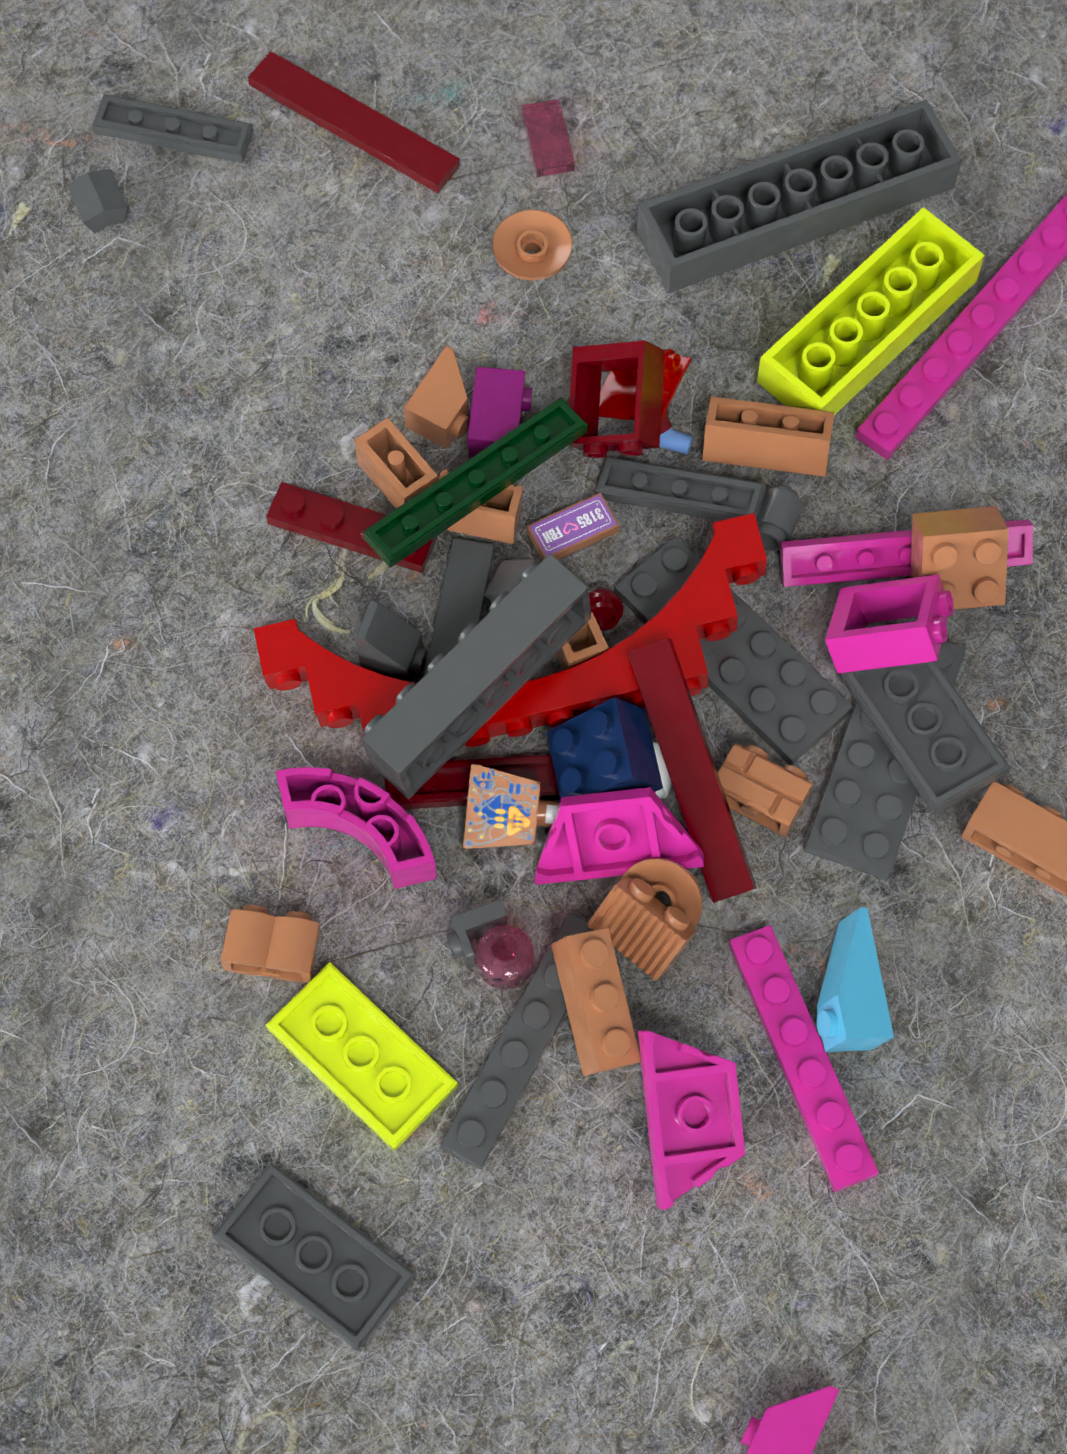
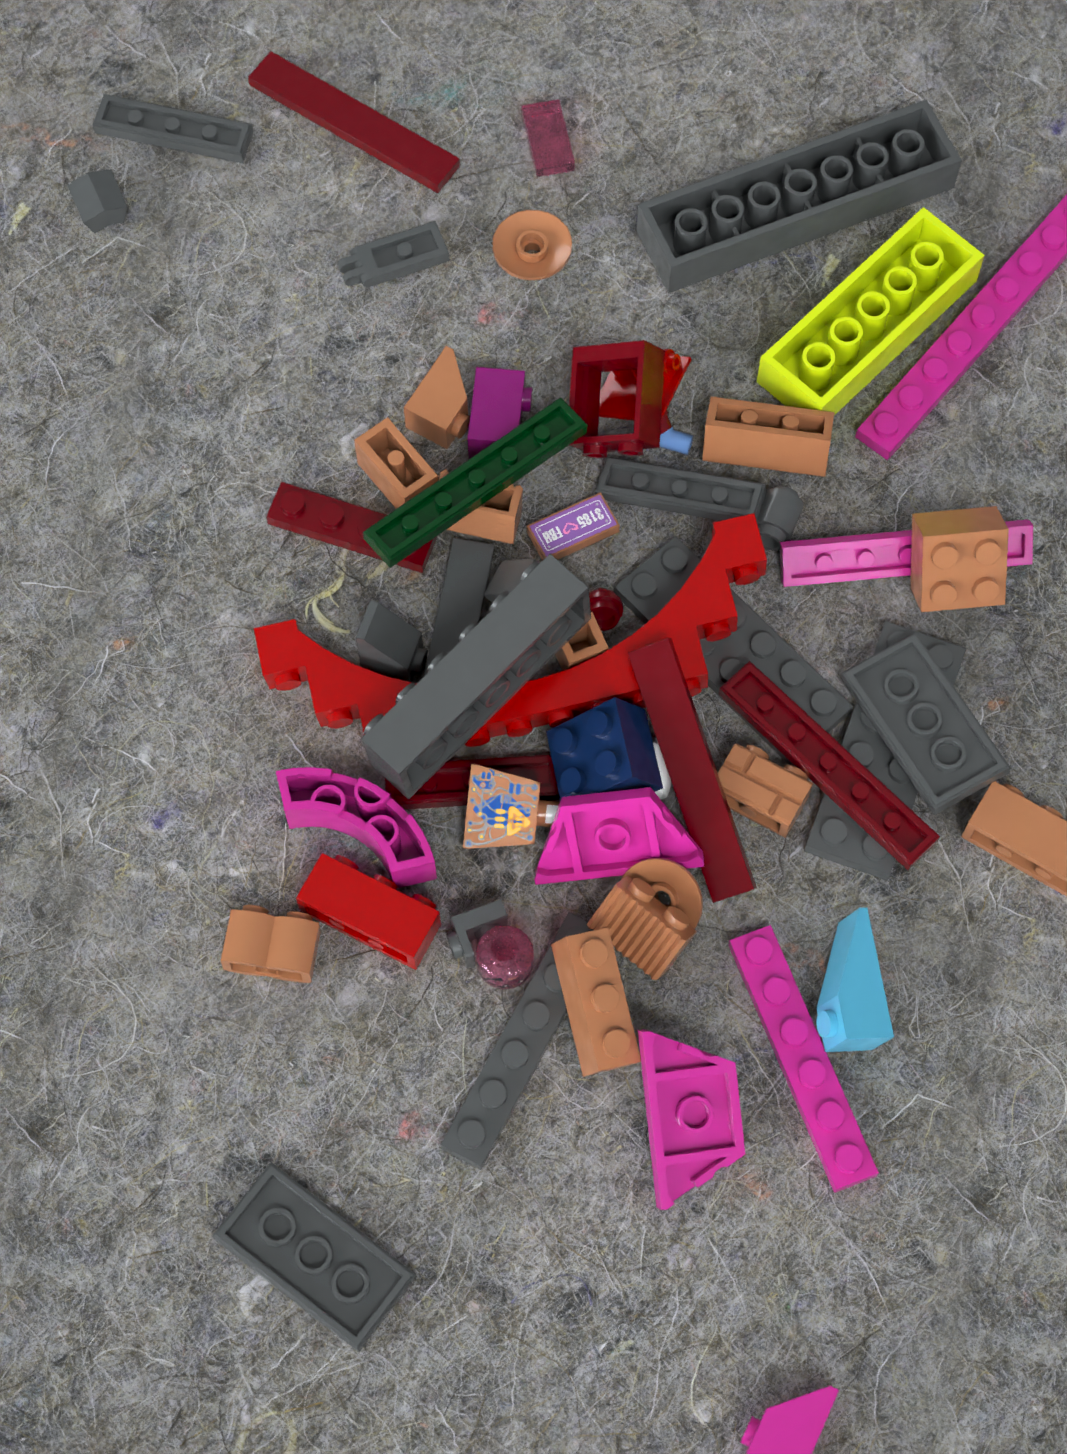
(362, 1056): neon yellow tile -> none
(369, 909): none -> red brick
(394, 256): none -> dark grey hinge
(829, 765): none -> dark red tile
(863, 648): dark pink window -> none

